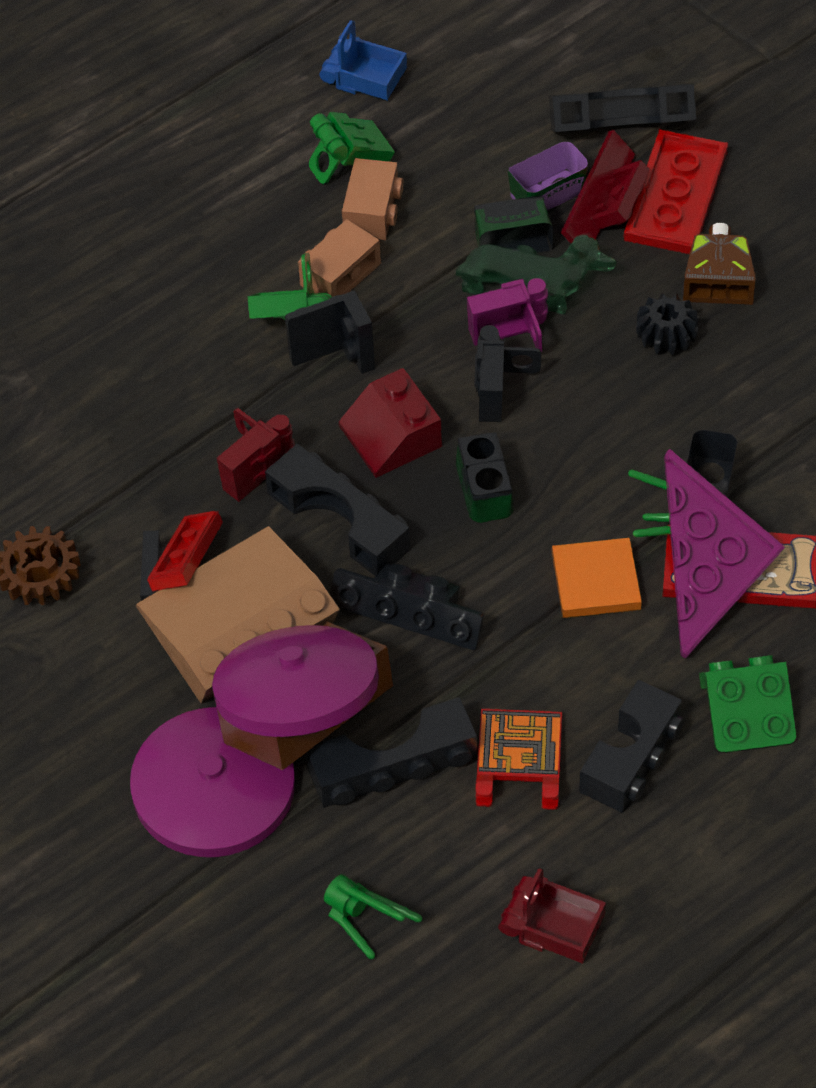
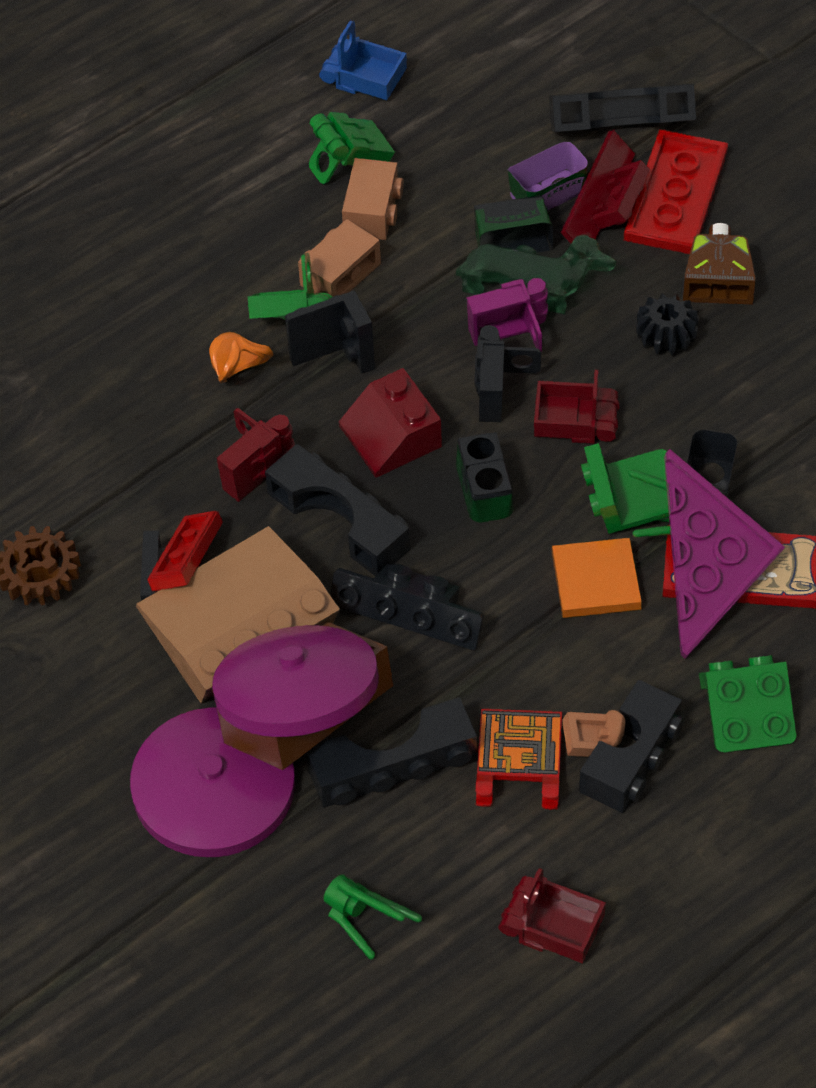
(234, 353): none -> orange piece
(576, 411): none -> dark red piece
(586, 729): none -> nougat plate
(623, 499): none -> green bracket

